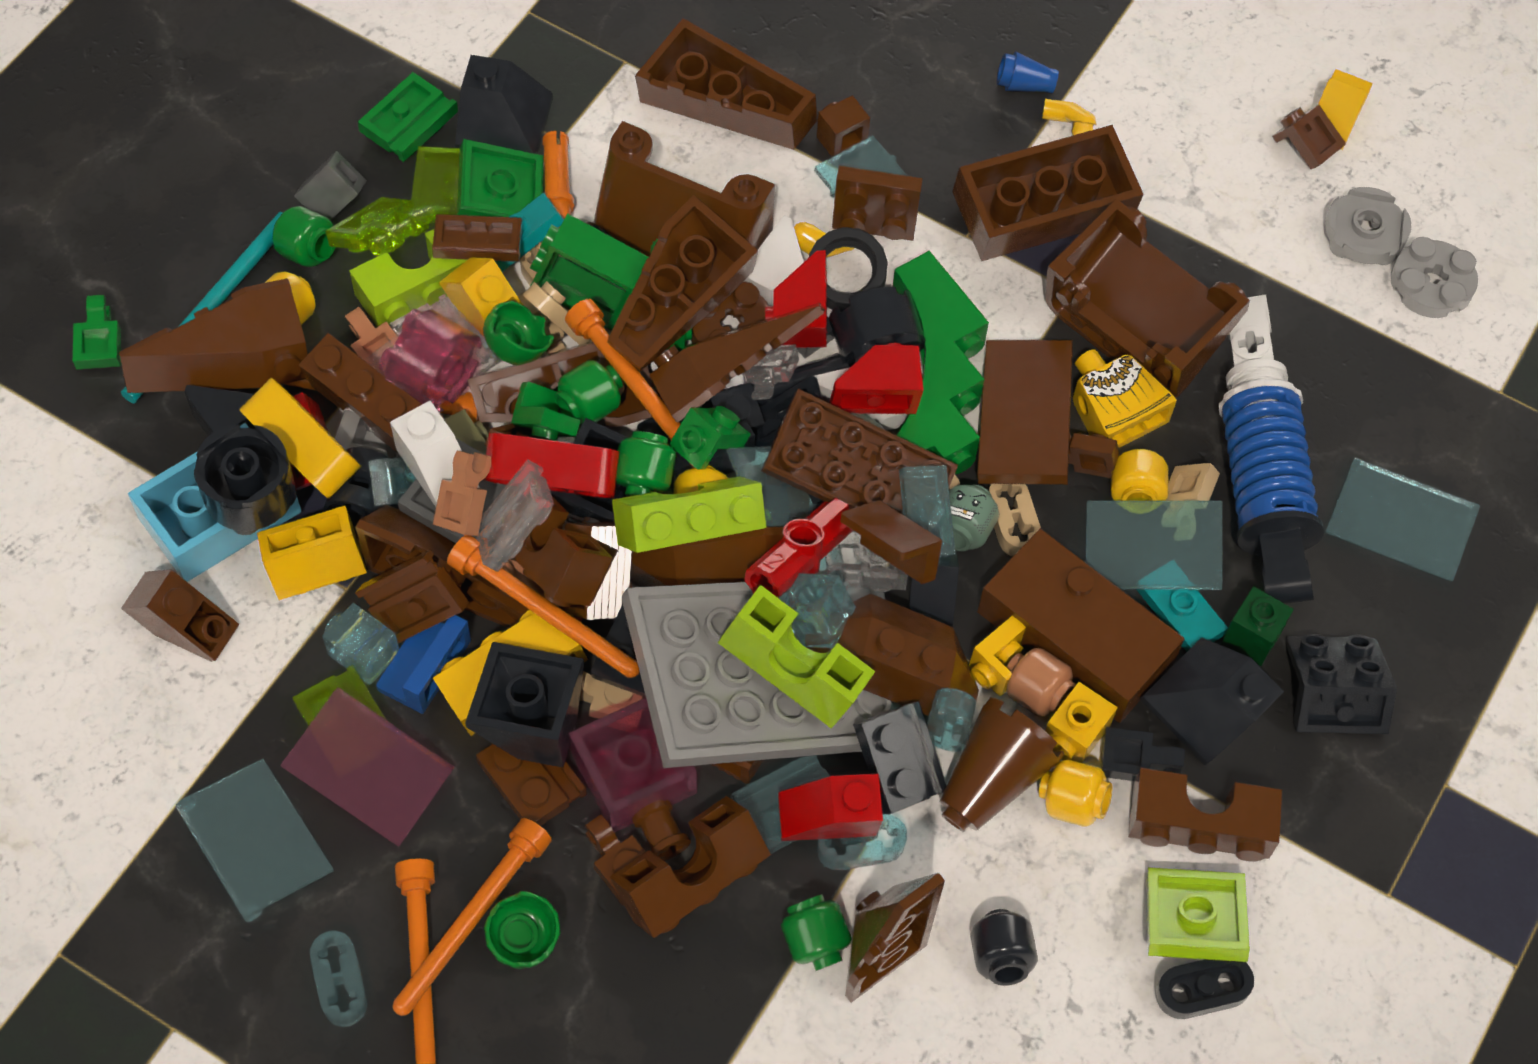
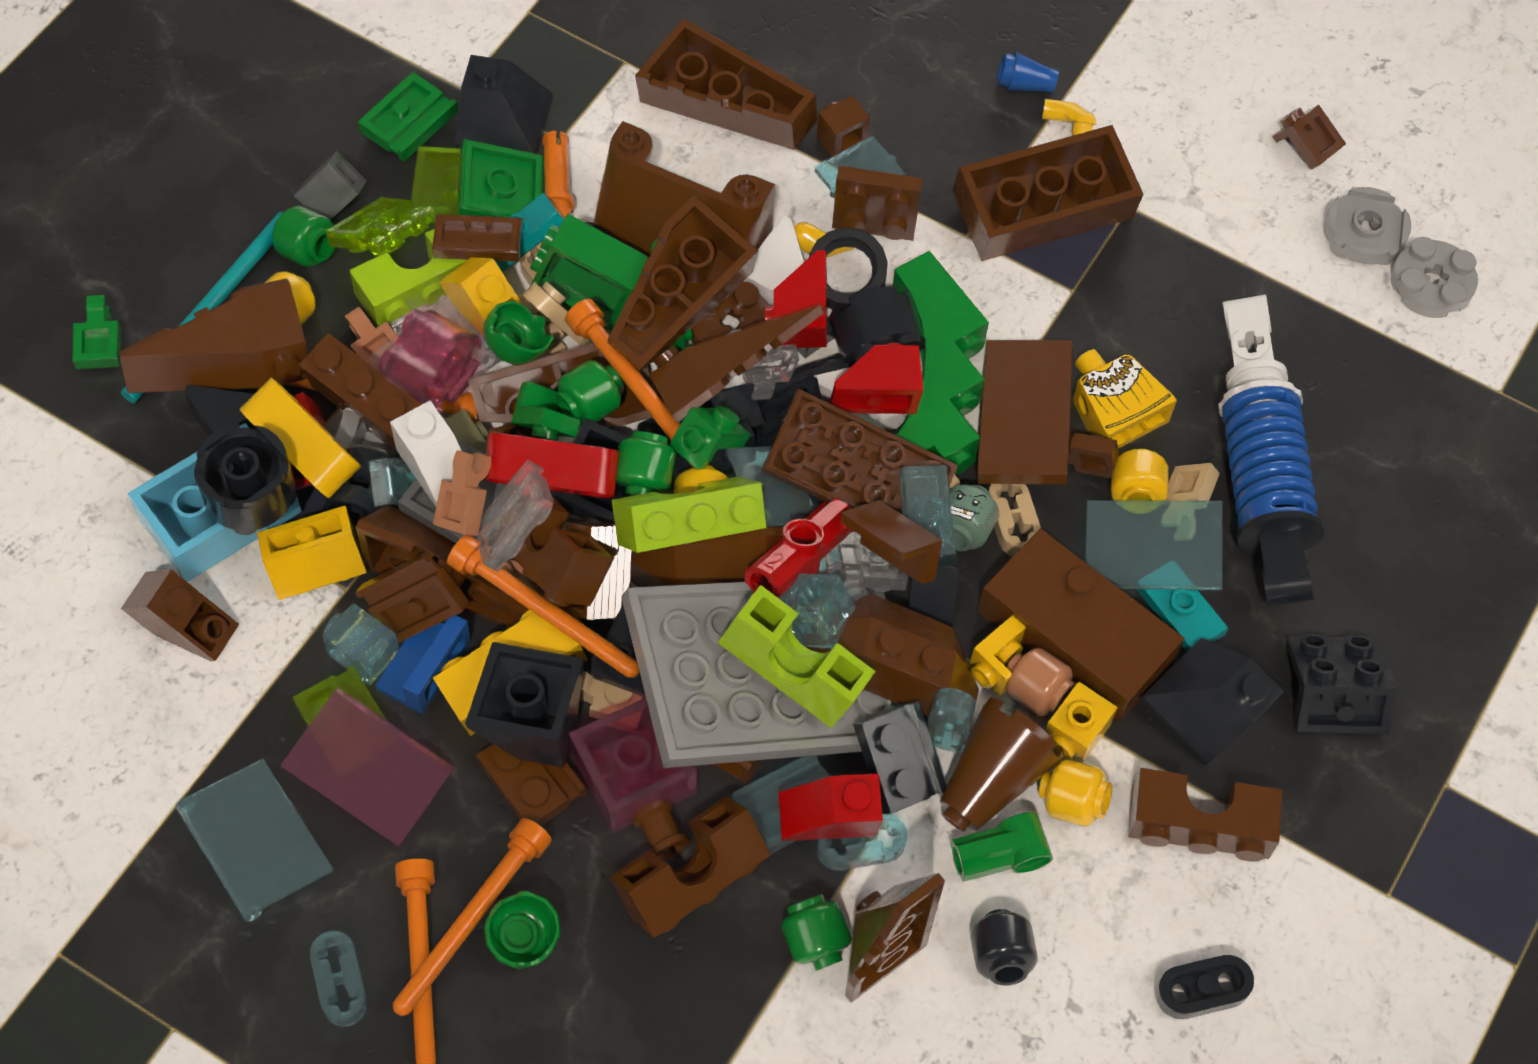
(614, 854): reddish brown plate -> none
(1014, 844): none -> green piece
(1130, 750): black plate -> none
(1140, 301): reddish brown windscreen -> none
(1197, 914): lime plate -> none
(1257, 625): dark green brick -> none
(1344, 100): yellow slope -> none
(1403, 519): clear light blue piece -> none

